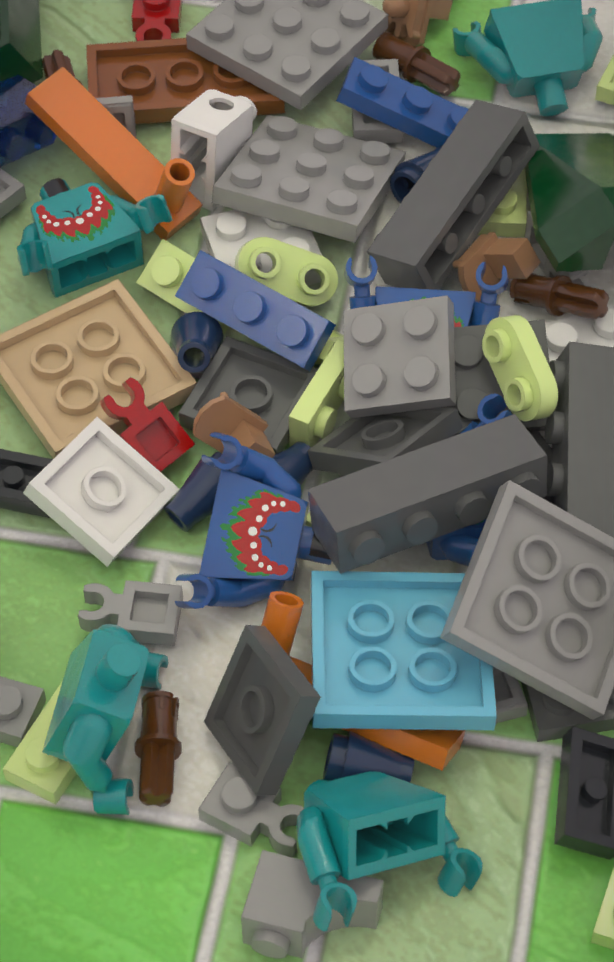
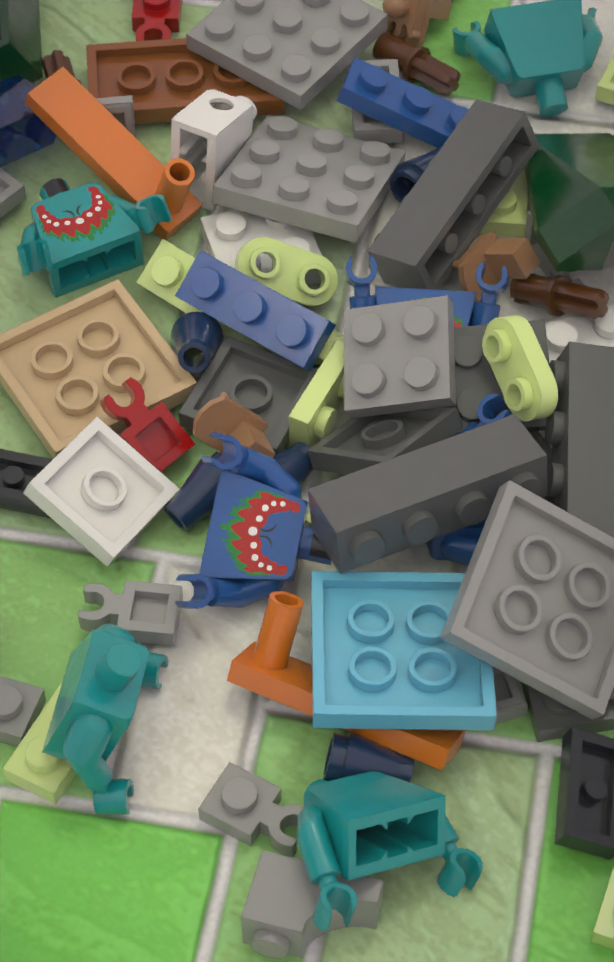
(158, 747): reddish brown axle -> none
(261, 710): dark grey plate -> none

